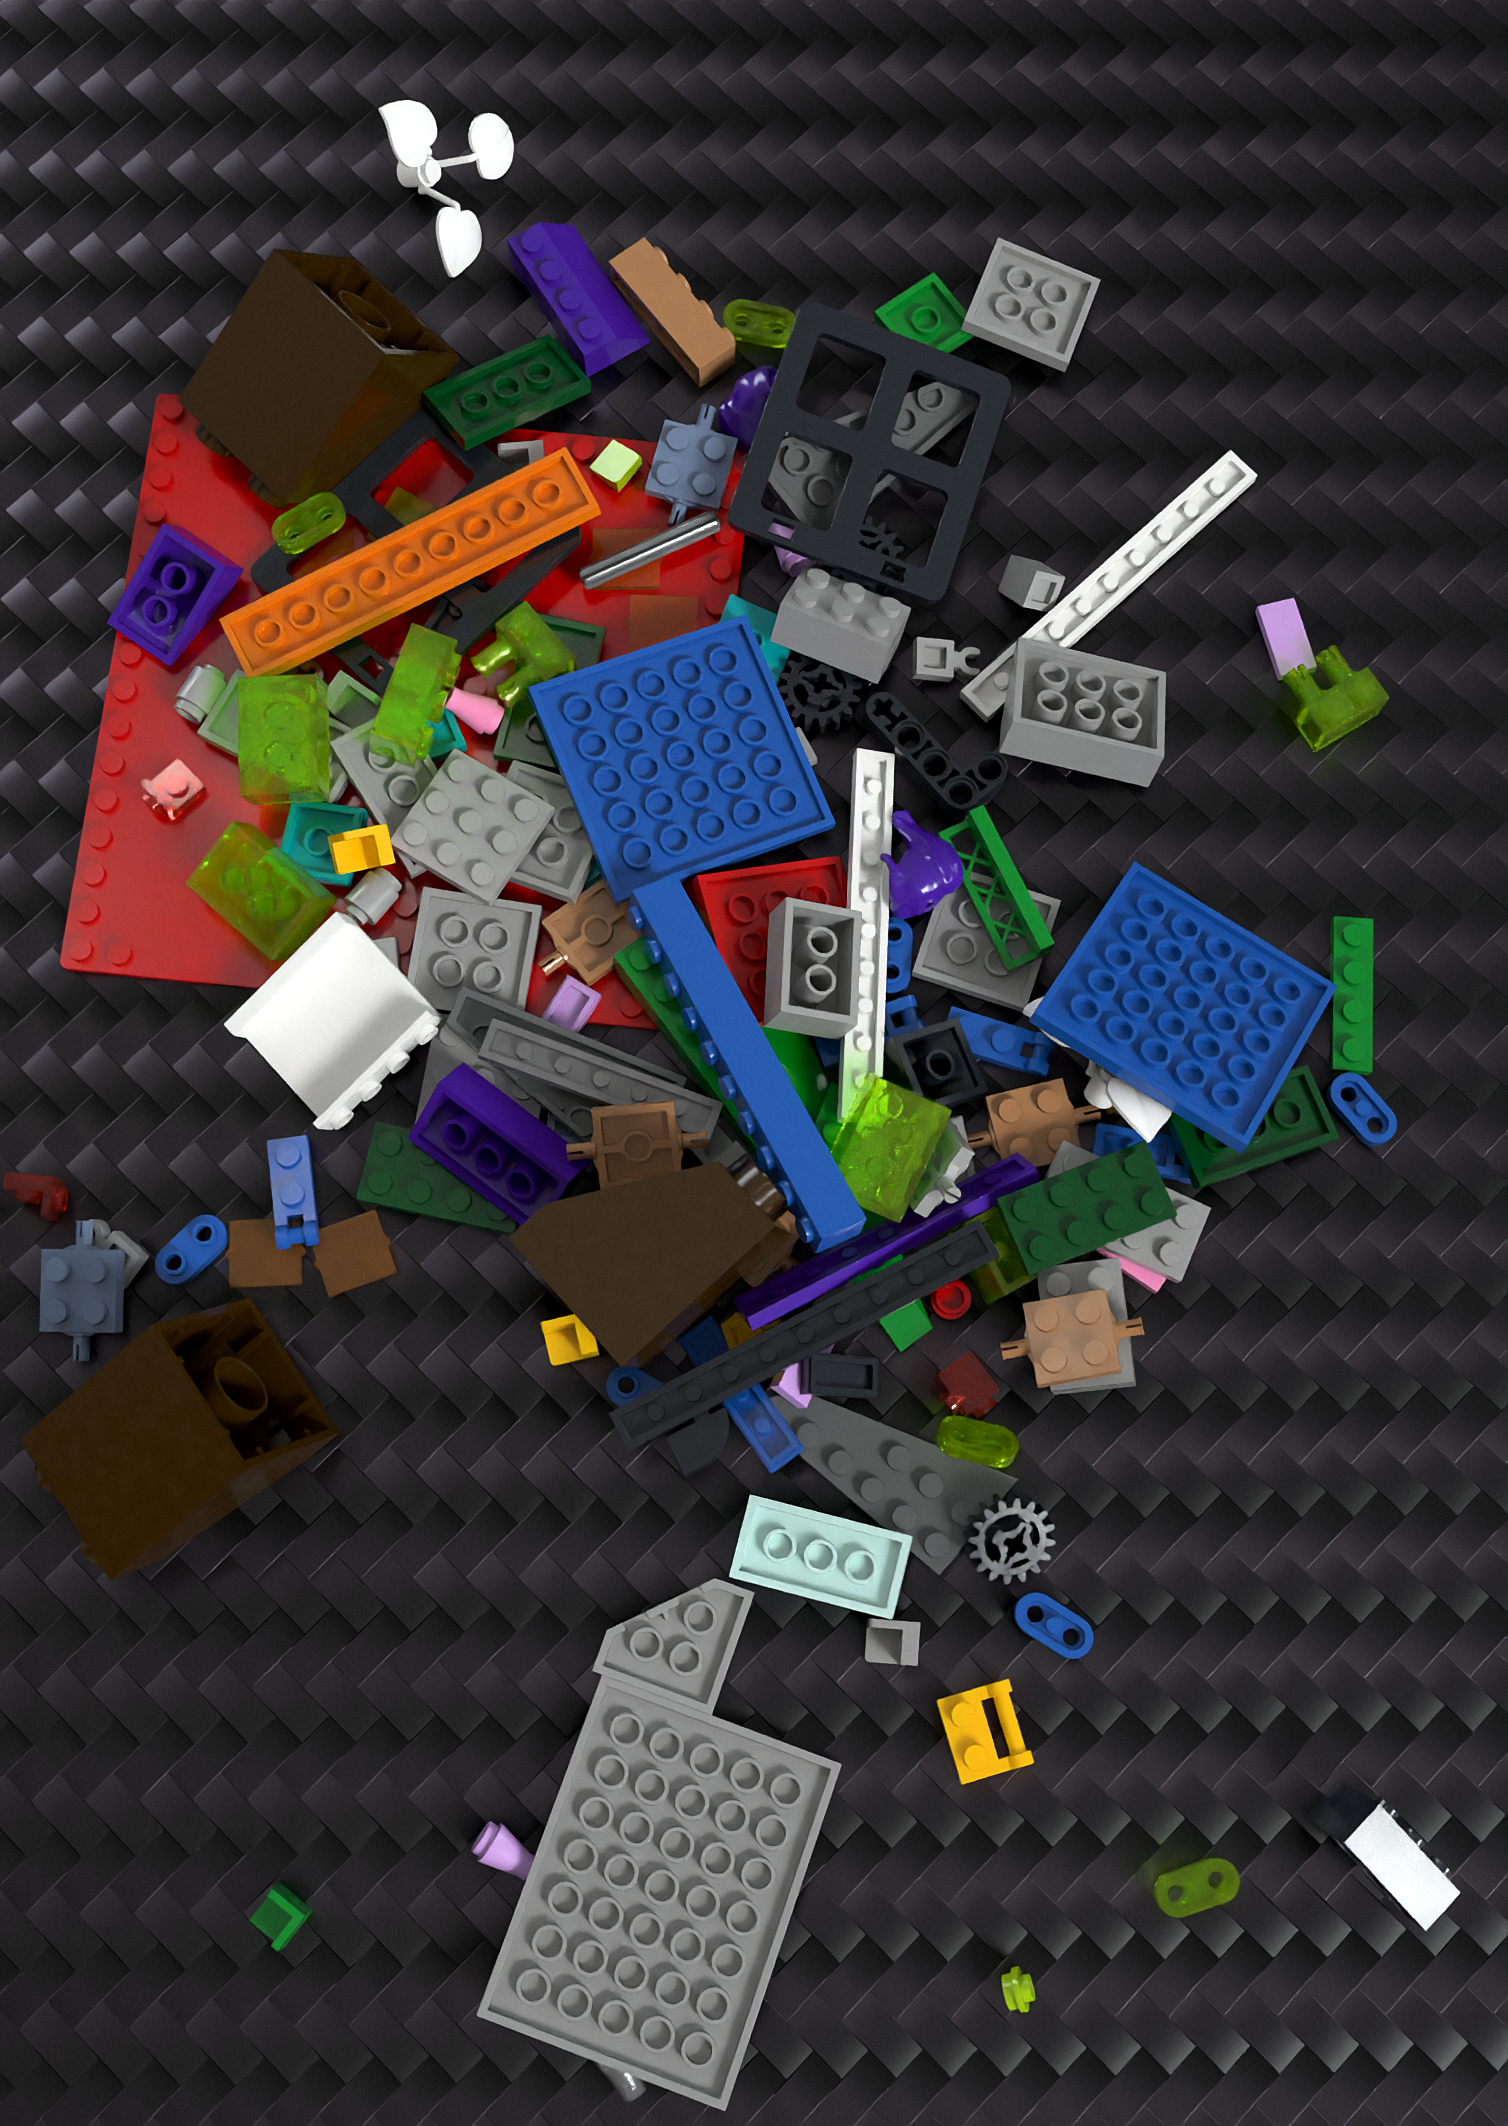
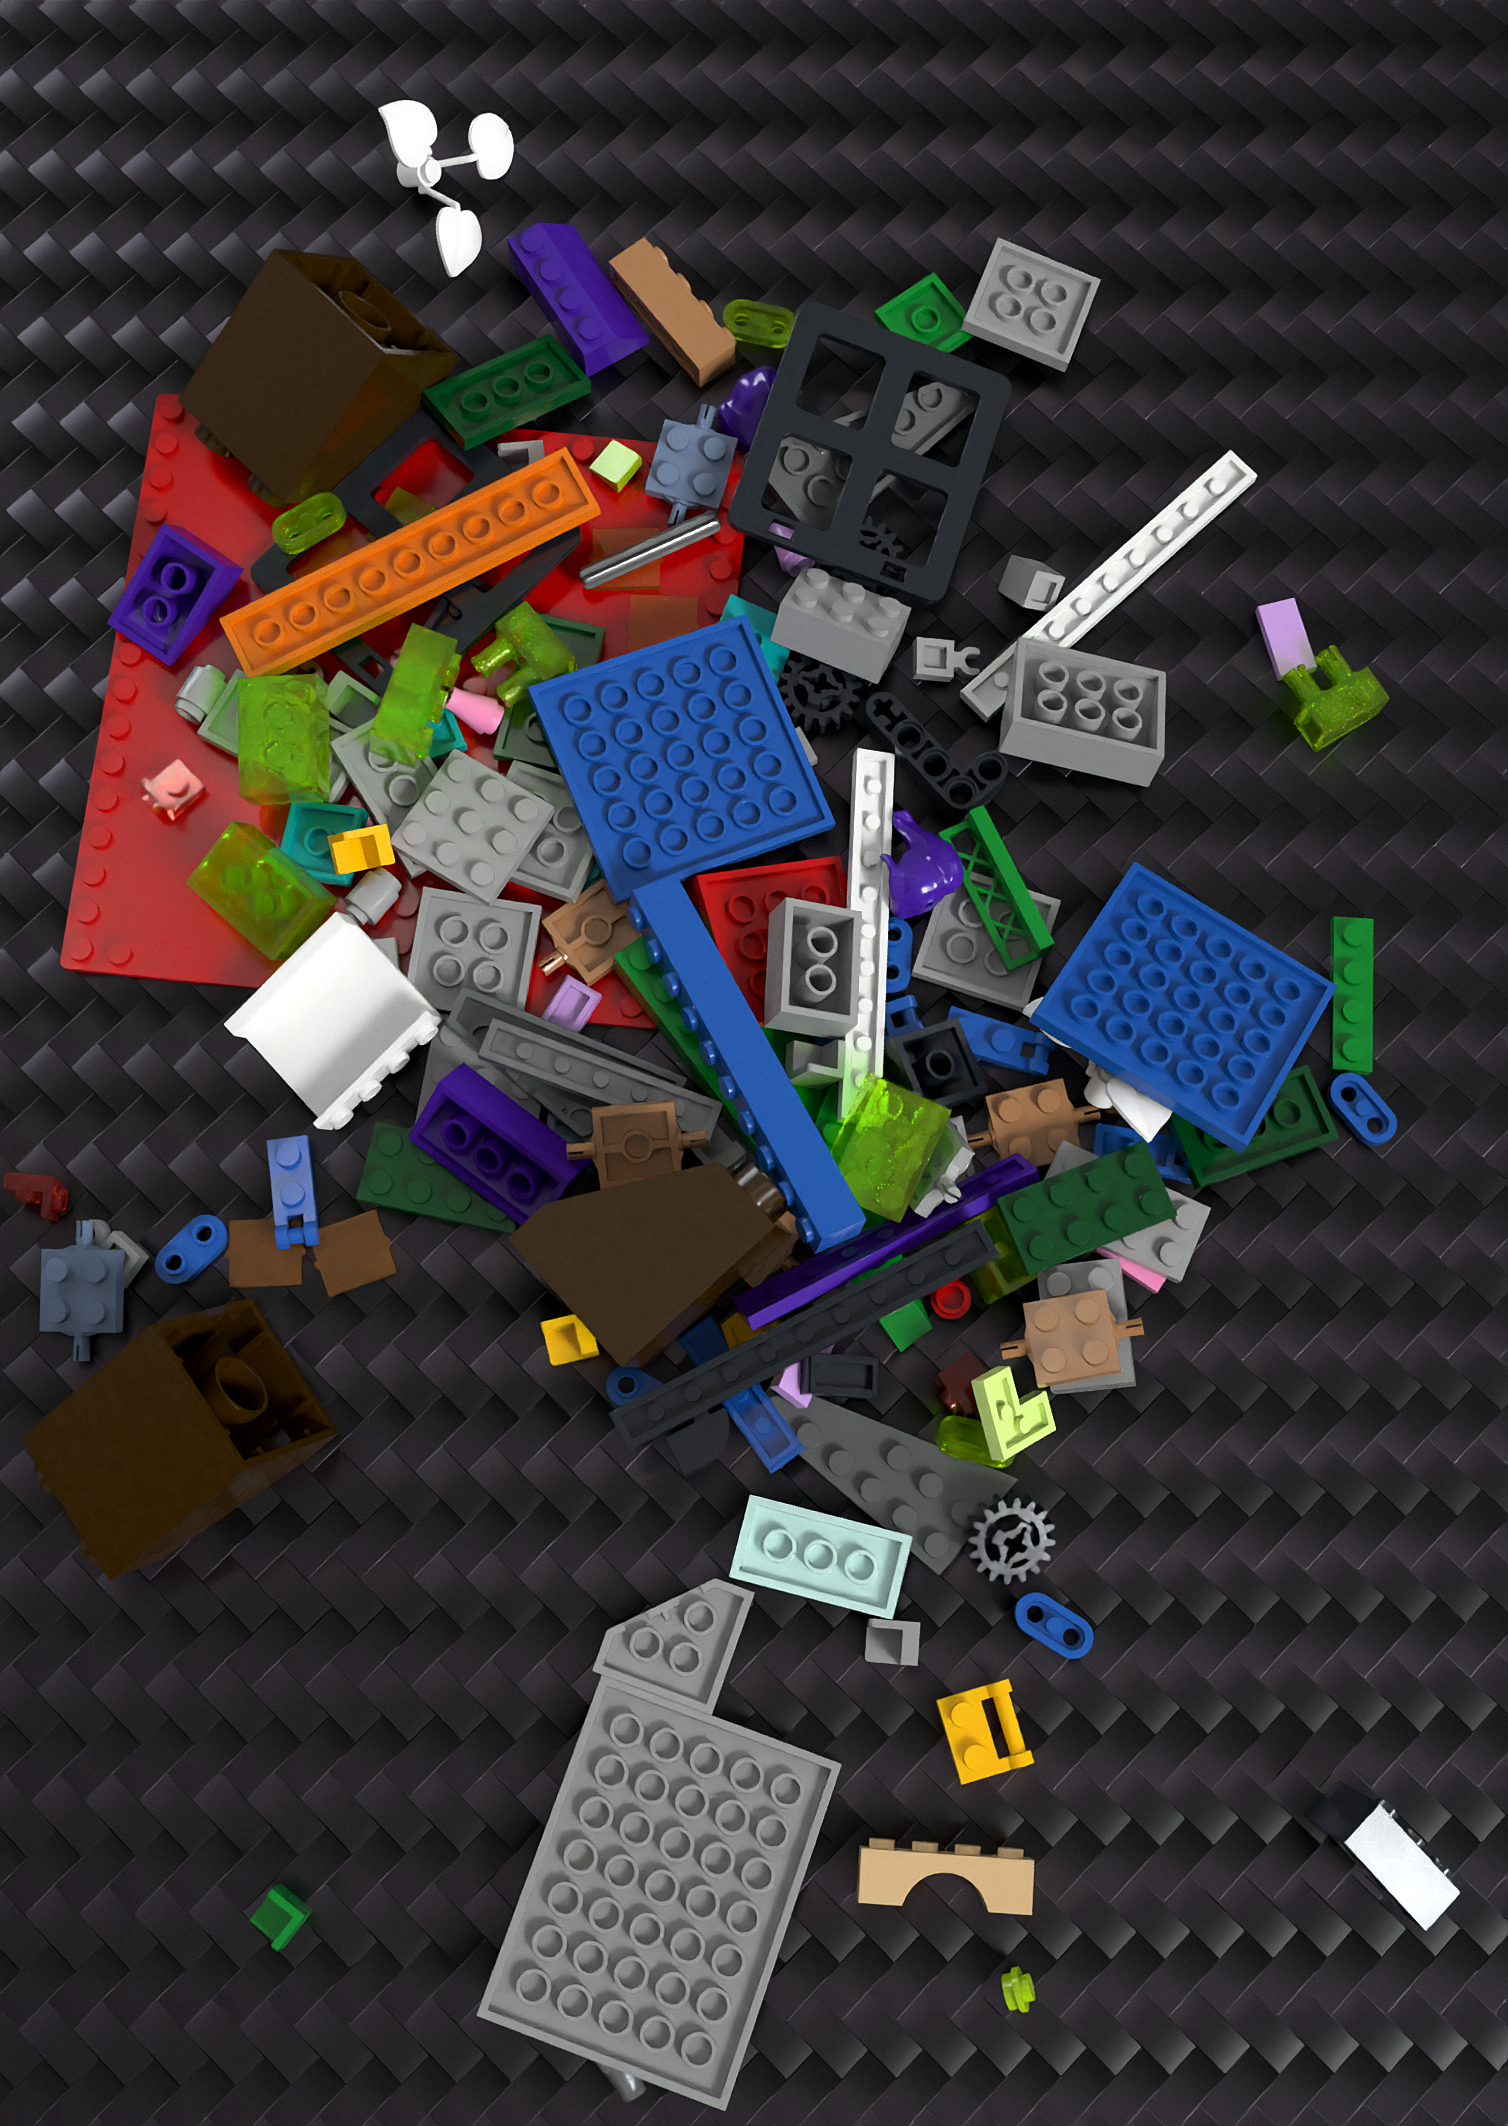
(501, 1850): lavender cone -> none
(815, 1065): none -> panel
(891, 1872): none -> tan arch
(1009, 1421): none -> yellowish green plate
(1196, 1891): clear neon green plate -> none

